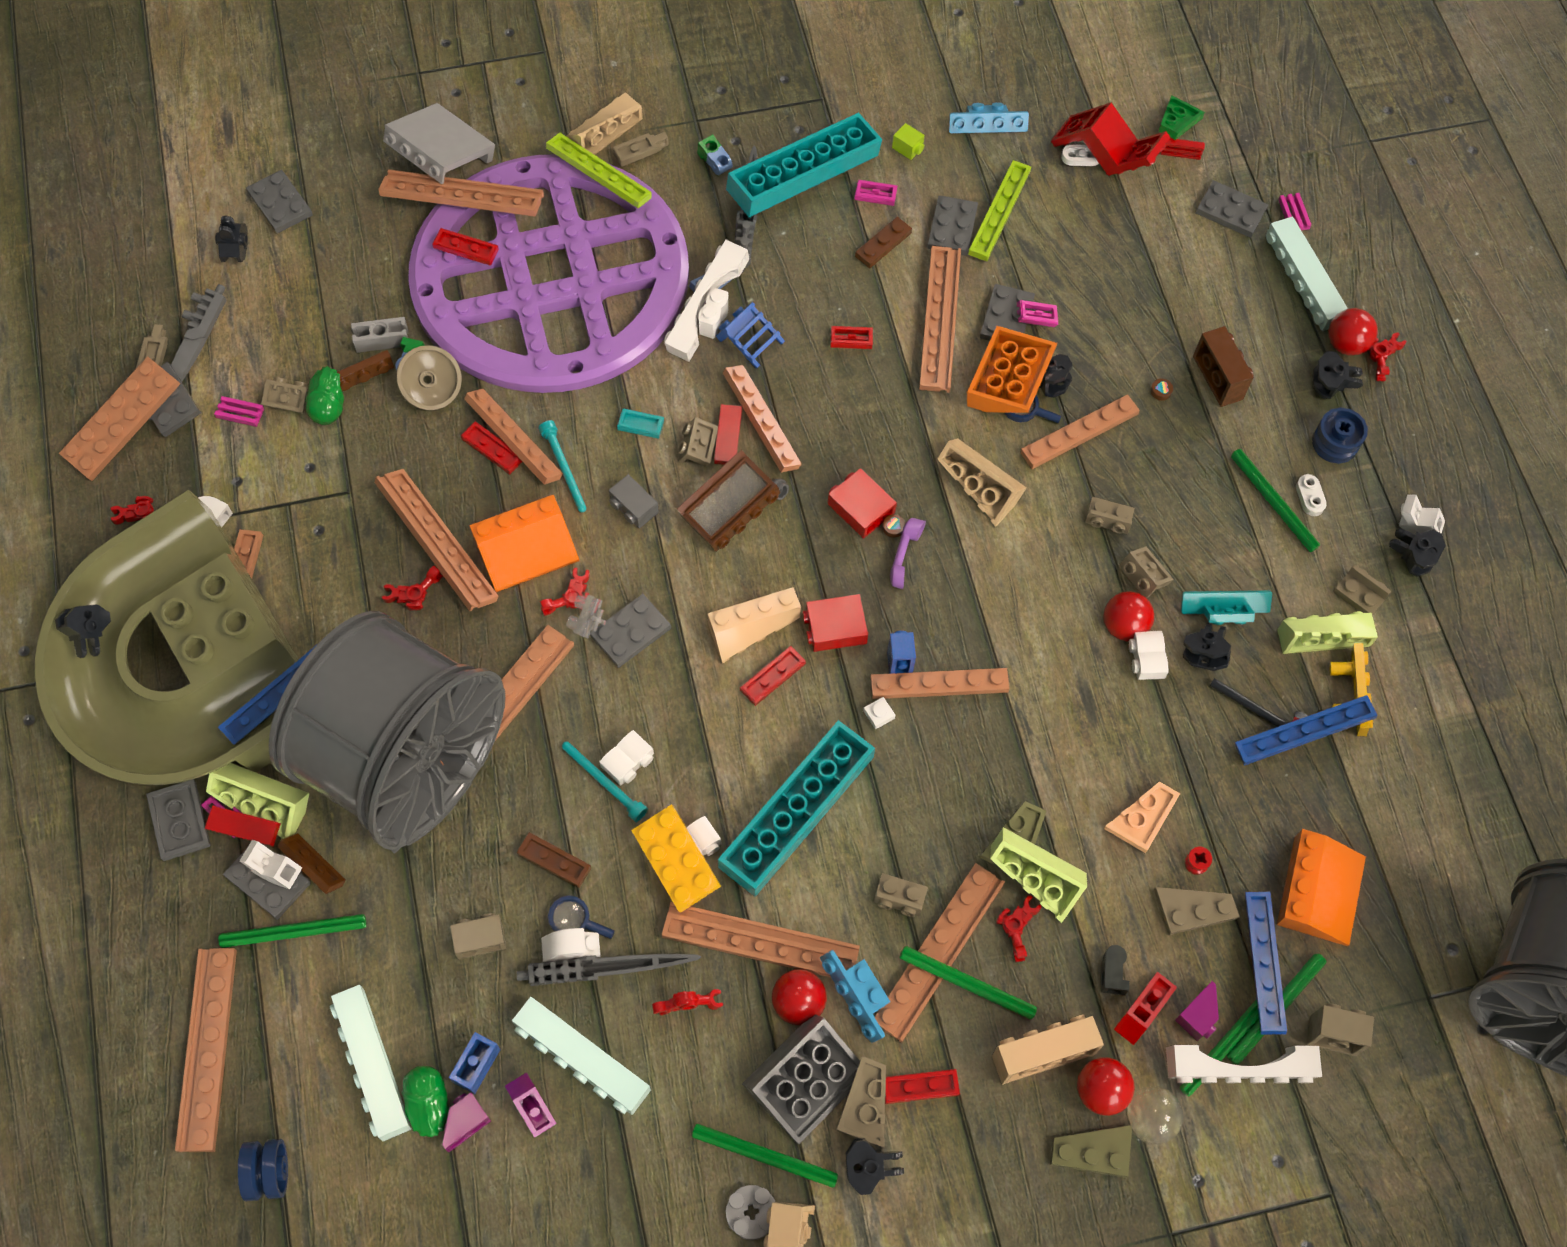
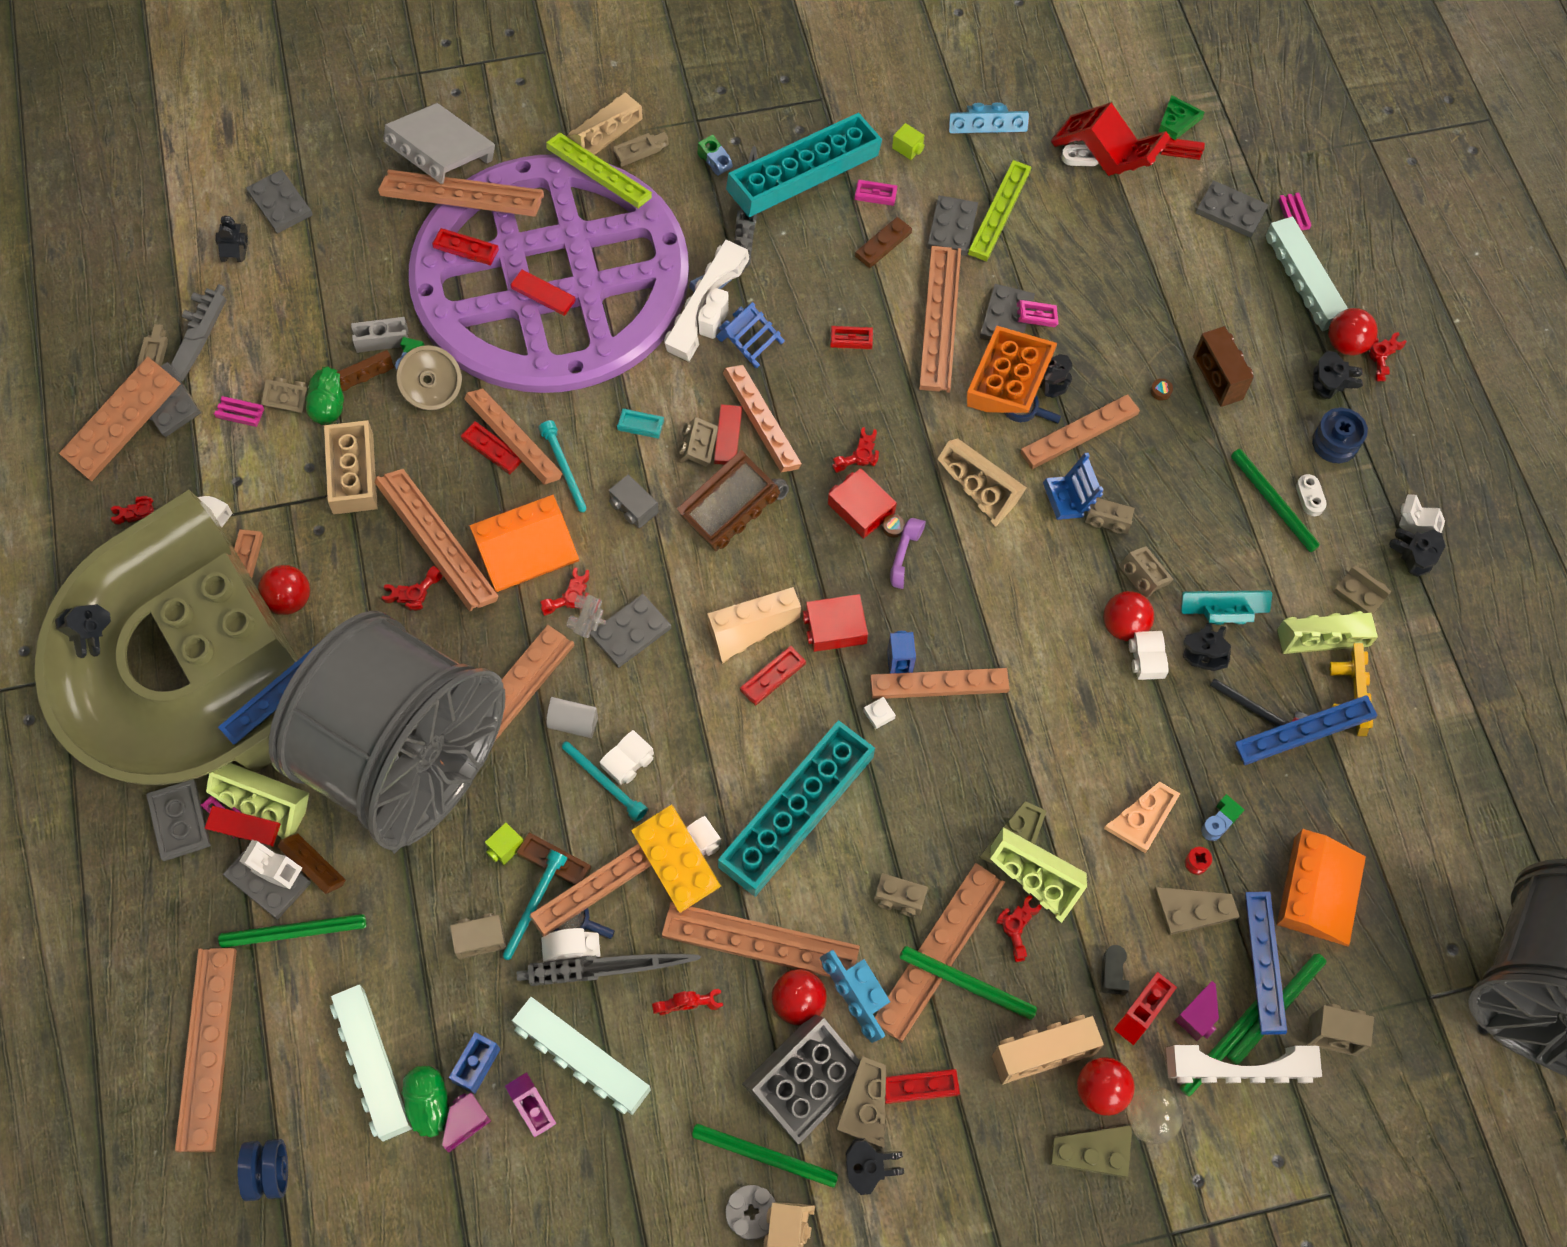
(284, 589): none -> red piece
(350, 467): none -> tan brick
(503, 844): none -> lime brick
(543, 292): none -> red tile
(554, 862): none -> teal piece
(572, 717): none -> light grey brick
(590, 890): none -> nougat plate
(862, 455): none -> red piece
(1075, 492): none -> blue plate
(1217, 825): none -> leg

